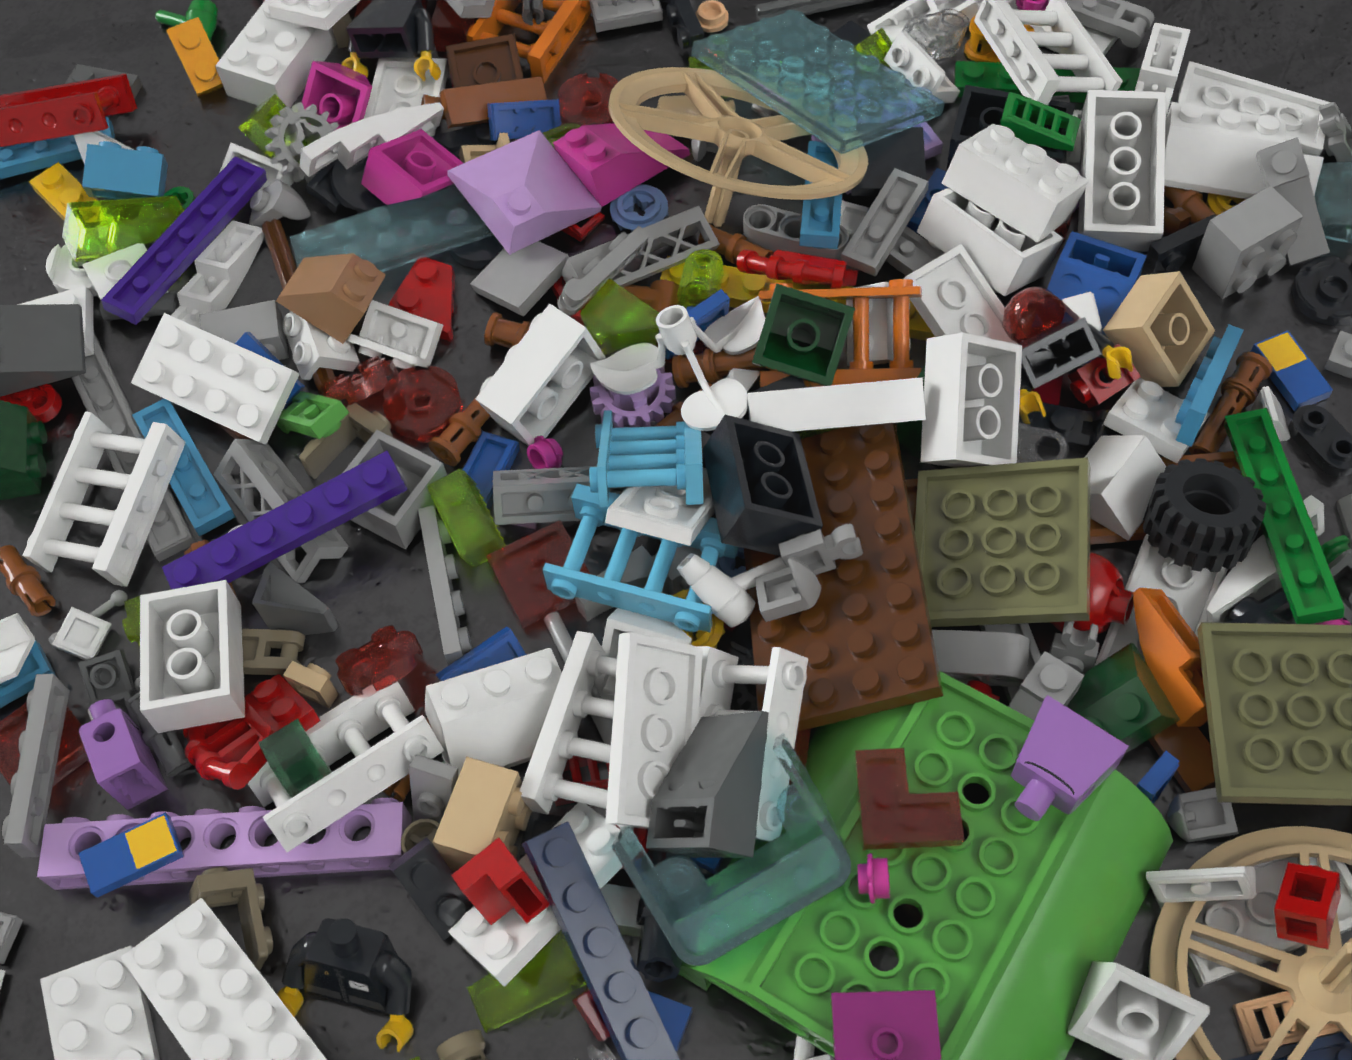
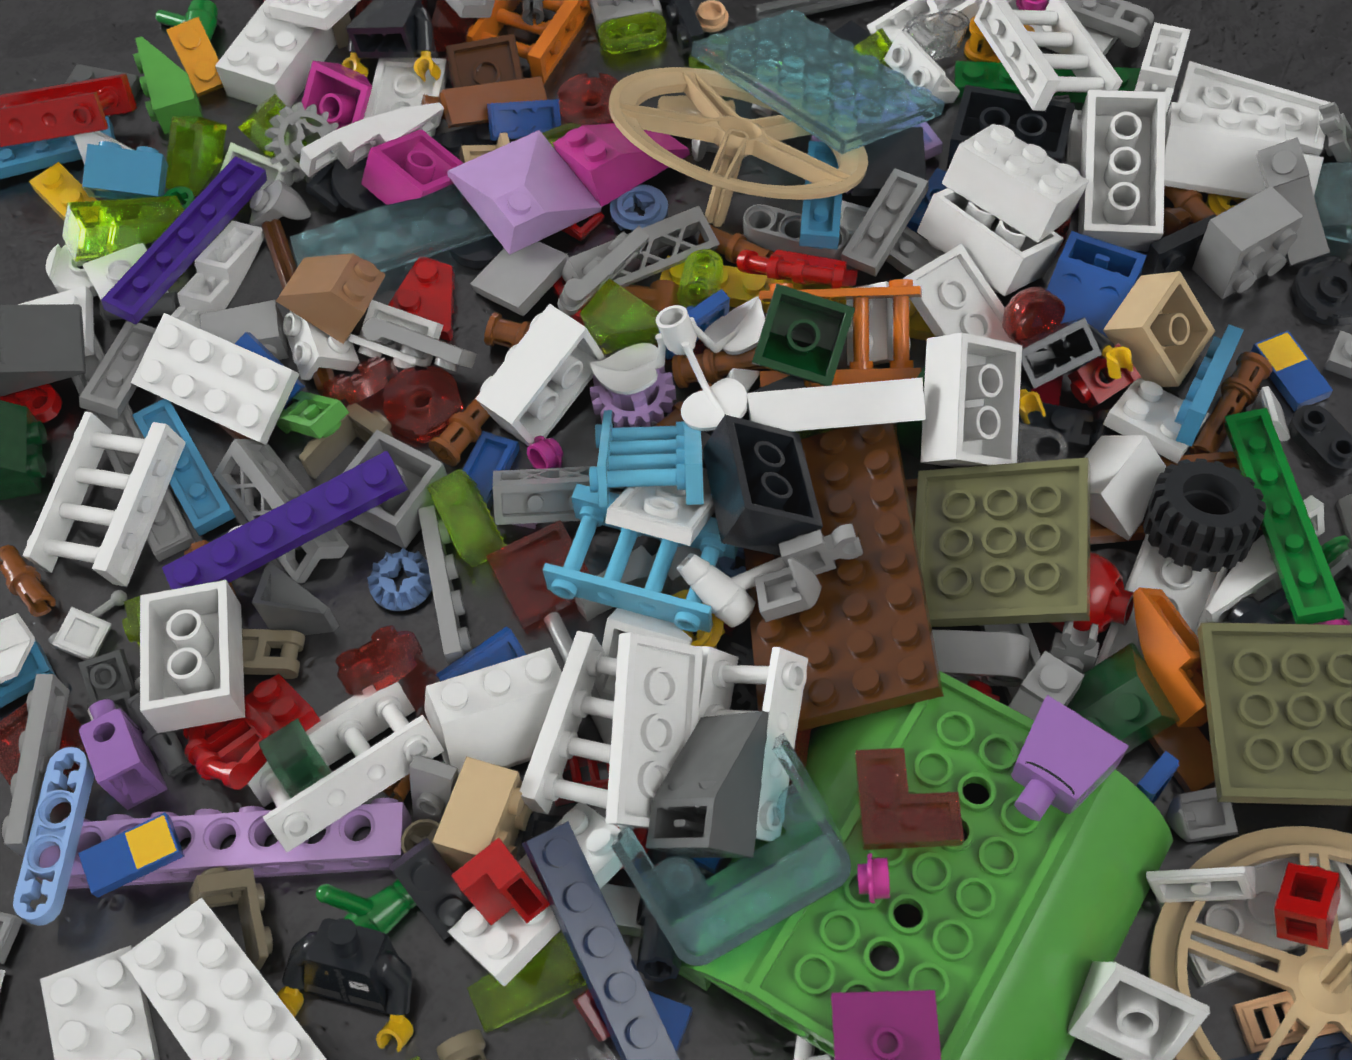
(47, 834): none -> light blue beam
(111, 382): none -> light grey plate
(166, 85): none -> bright green slope
(193, 151): none -> clear neon green slope
(311, 683): tan plate -> none
(377, 912): none -> green piece
(413, 589): none -> medium blue gear
(417, 344): none -> light grey plate
(632, 33): none -> clear neon green plate
(1022, 111): green slope -> none
(1083, 306): white slope -> none

